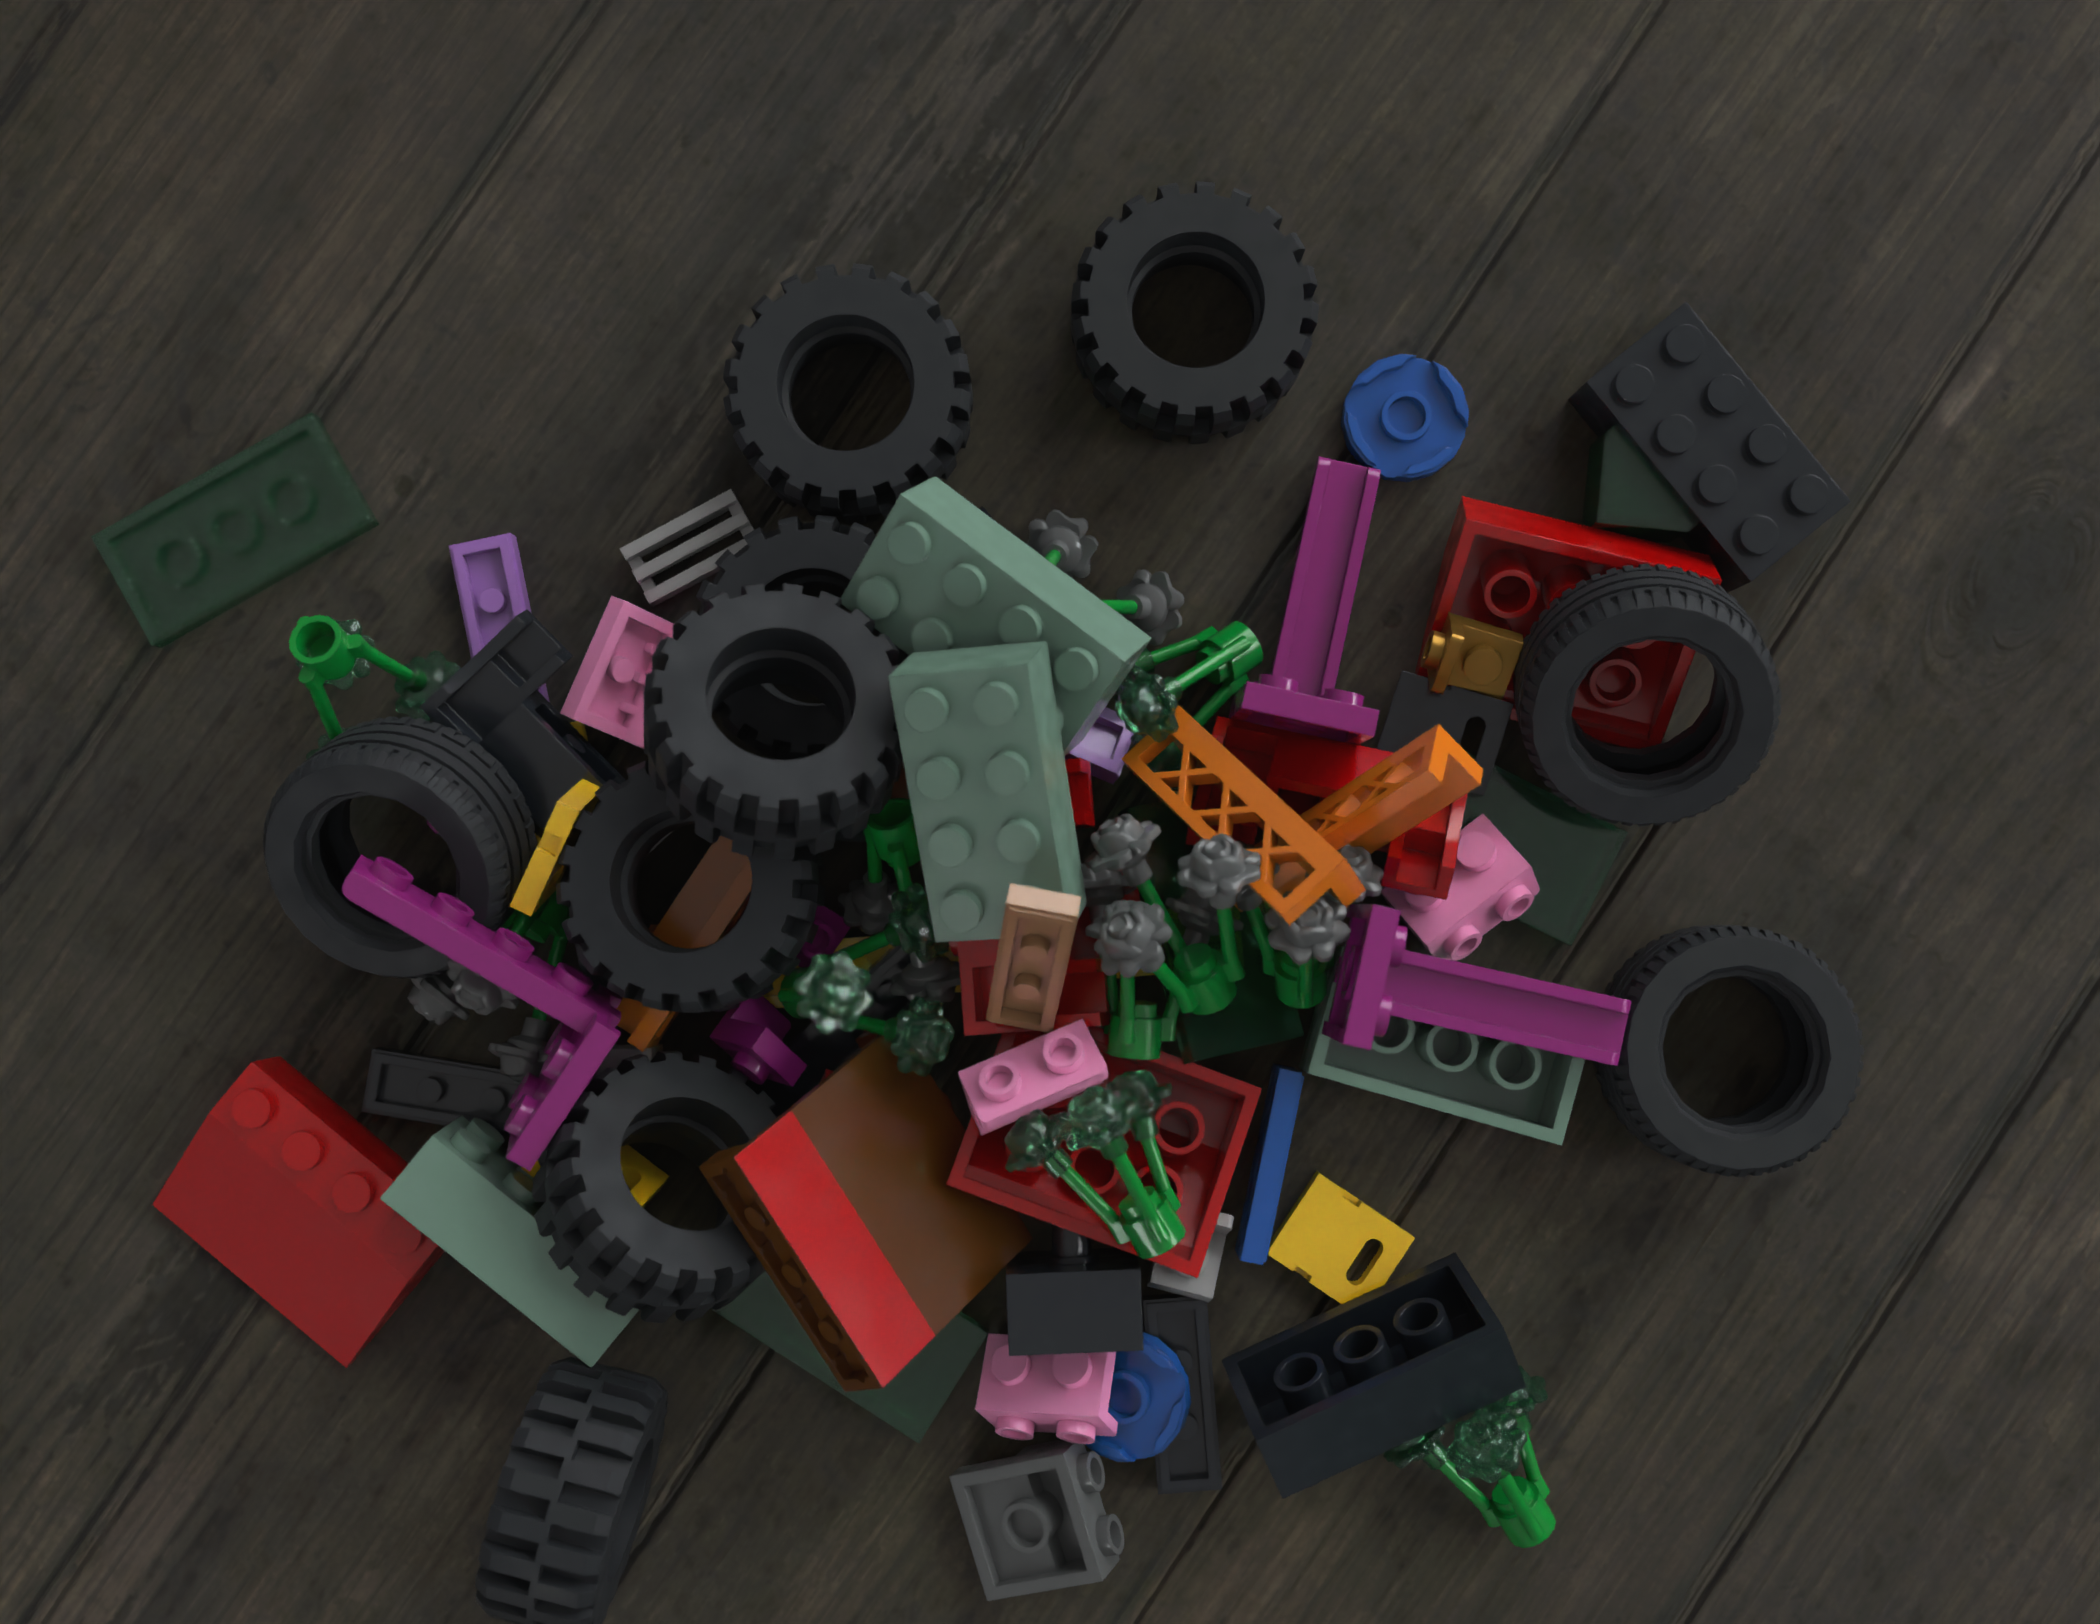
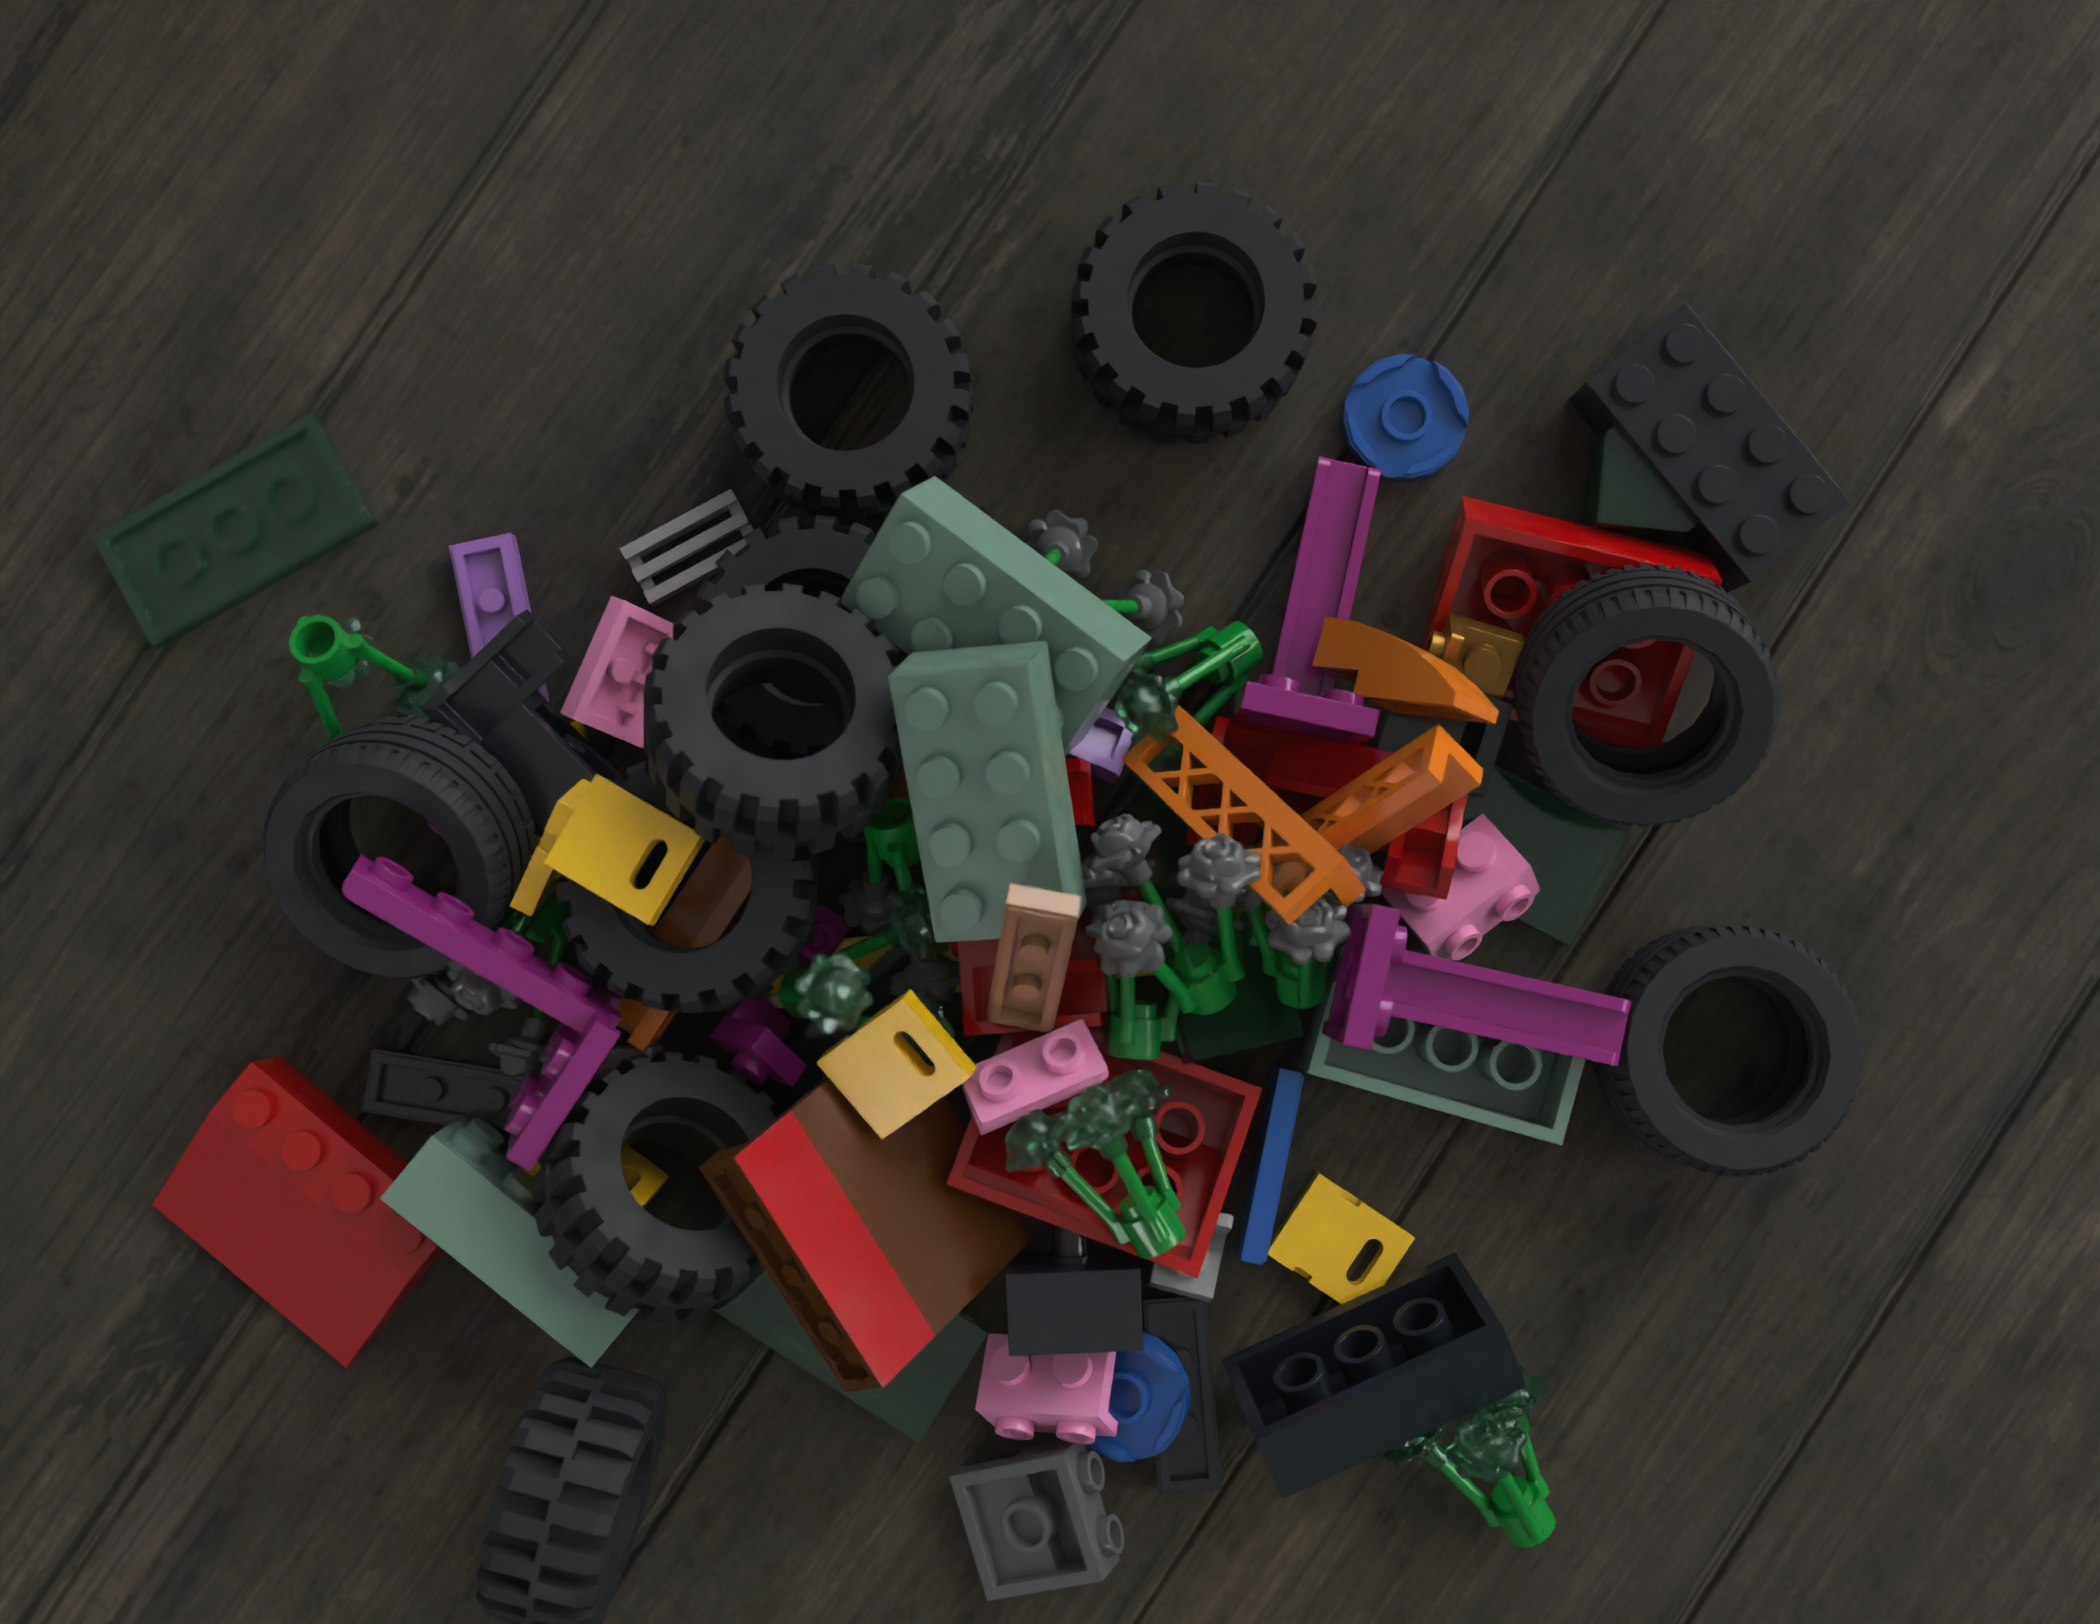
(610, 842): none -> yellow piece
(886, 1074): none -> yellow piece
(1399, 674): none -> orange slope

